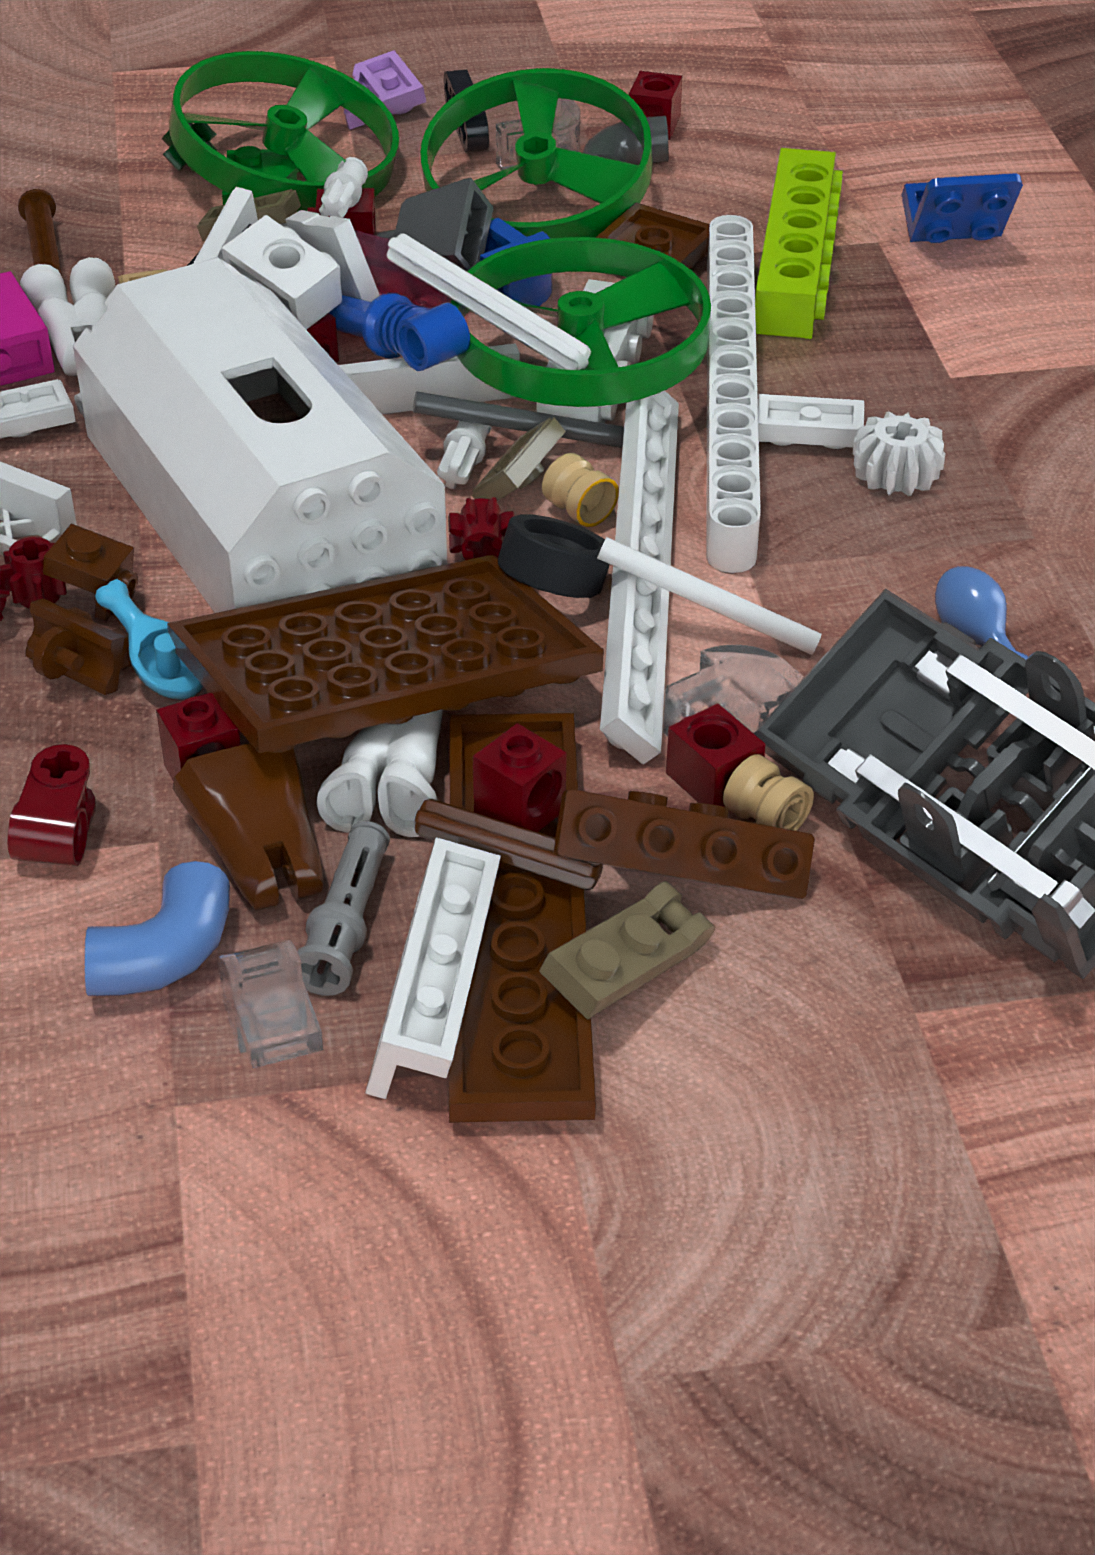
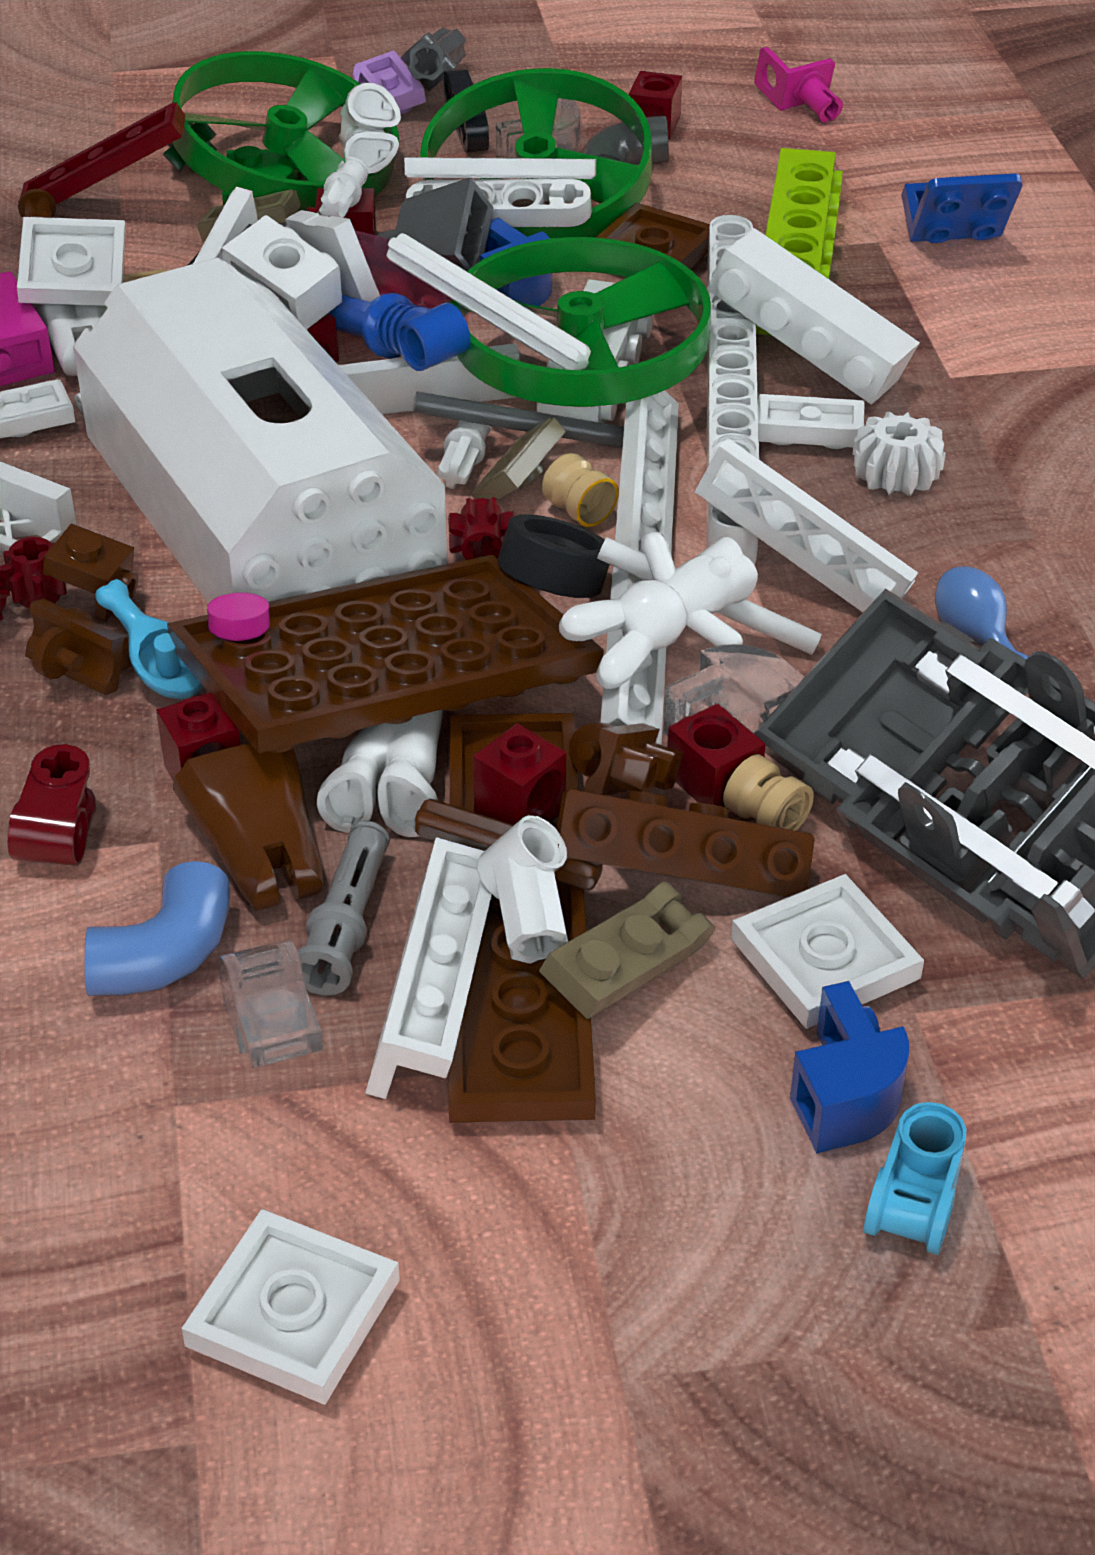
(70, 260): none -> white plate
(111, 154): none -> dark red tile
(238, 616): none -> dark pink tile
(291, 1306): none -> white plate
(364, 117): none -> white piece
(435, 55): none -> dark grey piece
(500, 168): none -> white tile
(504, 192): none -> white beam
(522, 876): none -> white piece
(623, 758): none -> reddish brown hips
(659, 609): none -> white animal
(799, 85): none -> dark pink bracket
(801, 528): none -> white fence
(812, 315): none -> white brick
(824, 940): none -> white plate
(854, 1079): none -> blue brick
(916, 1186): none -> medium azure piece

